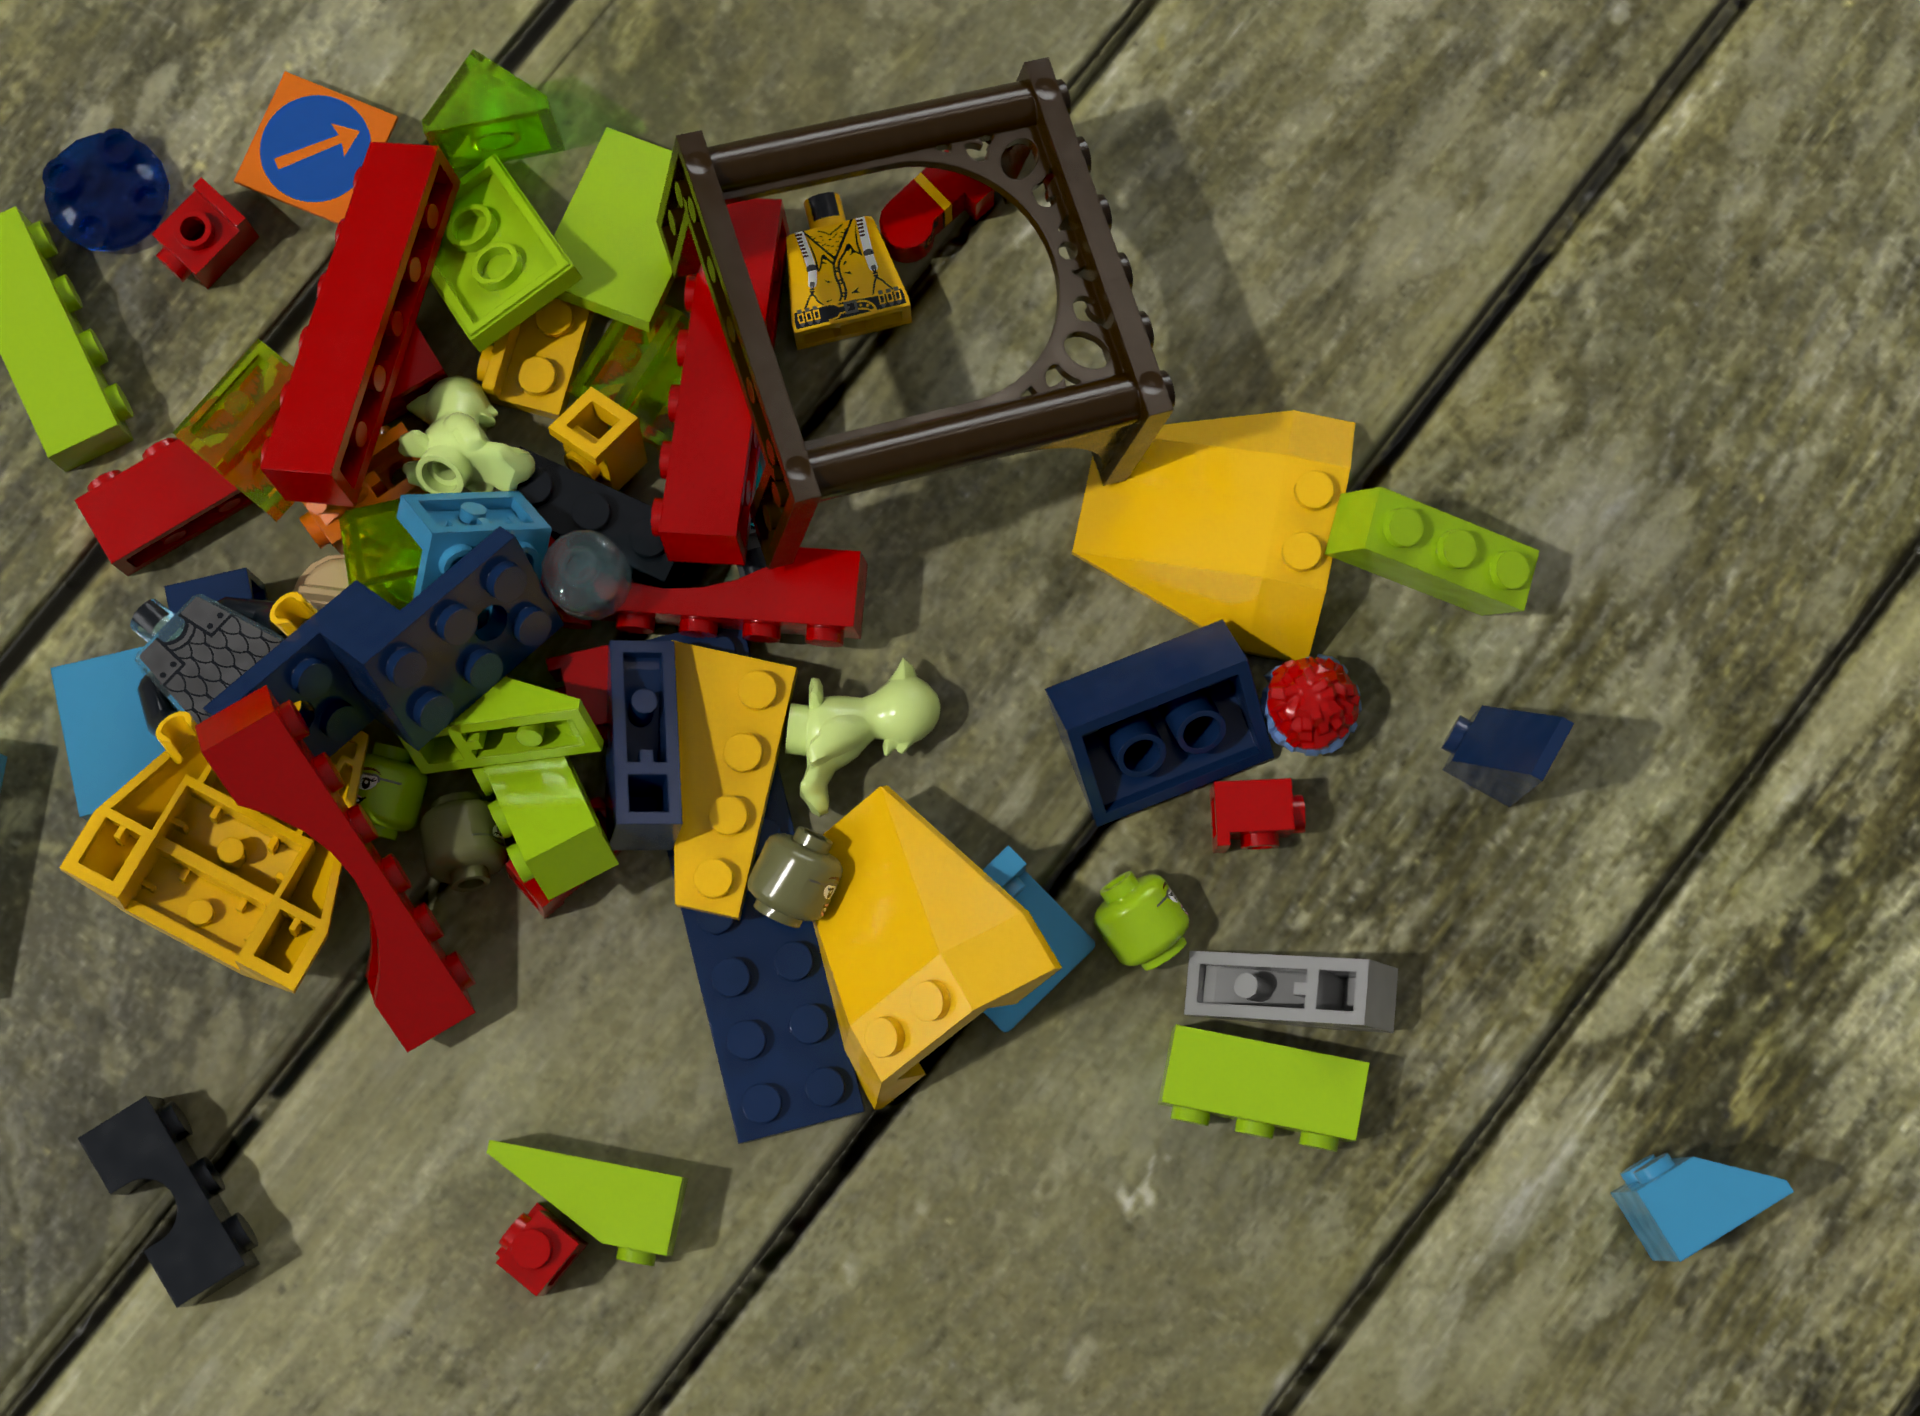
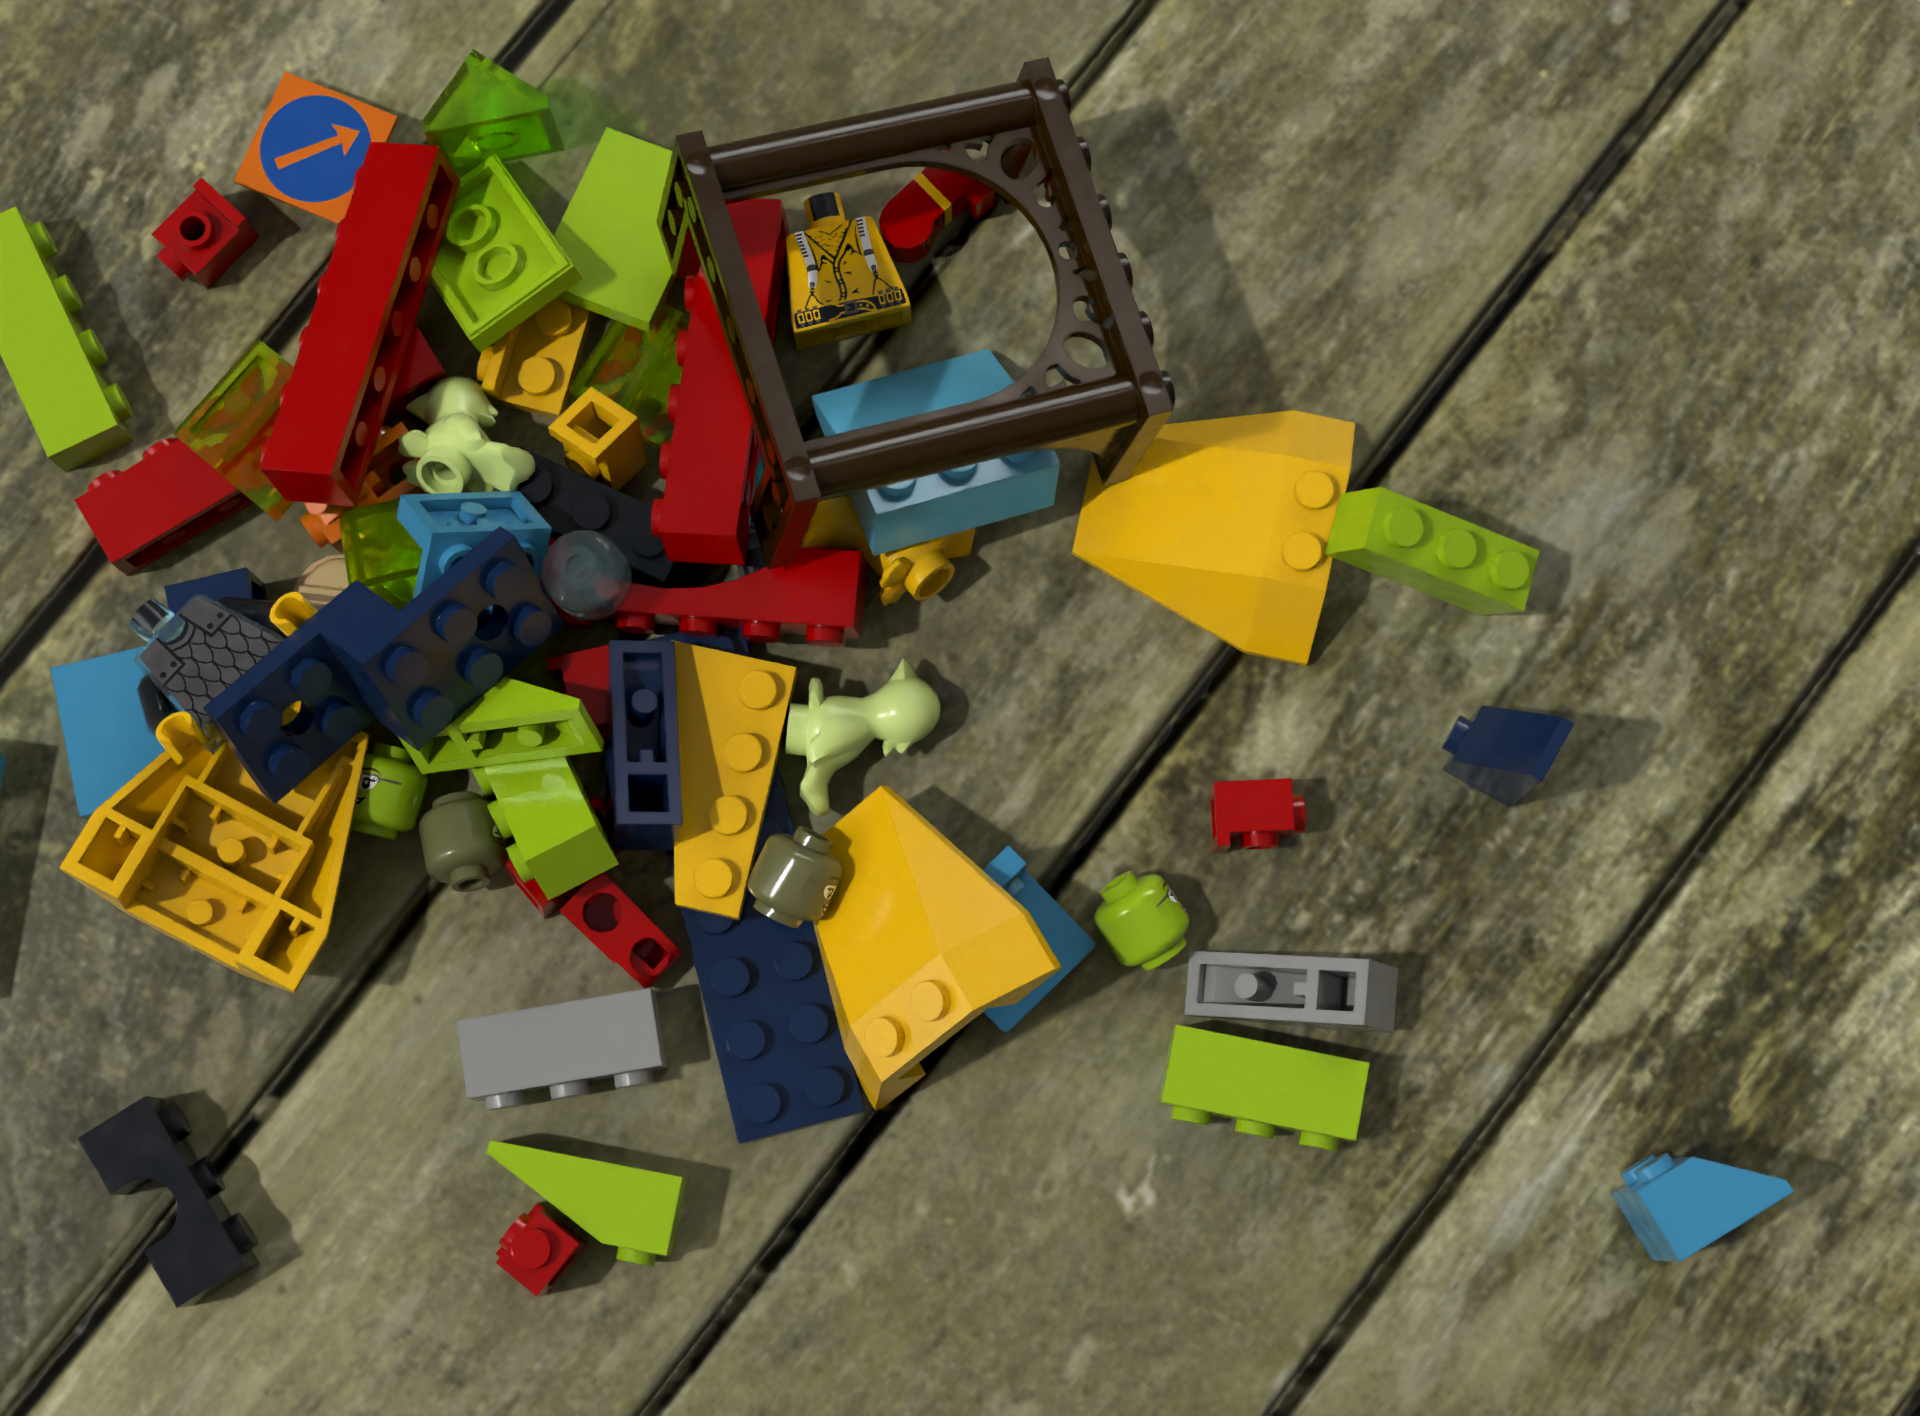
(106, 191): clear blue dish -> none
(270, 769): red arch -> none
(562, 1048): none -> light grey brick
(621, 930): none -> red leg
(916, 568): none -> yellow animal
(950, 499): none -> medium azure slope
(1161, 722): dark blue slope -> none
(1310, 705): red piece -> none

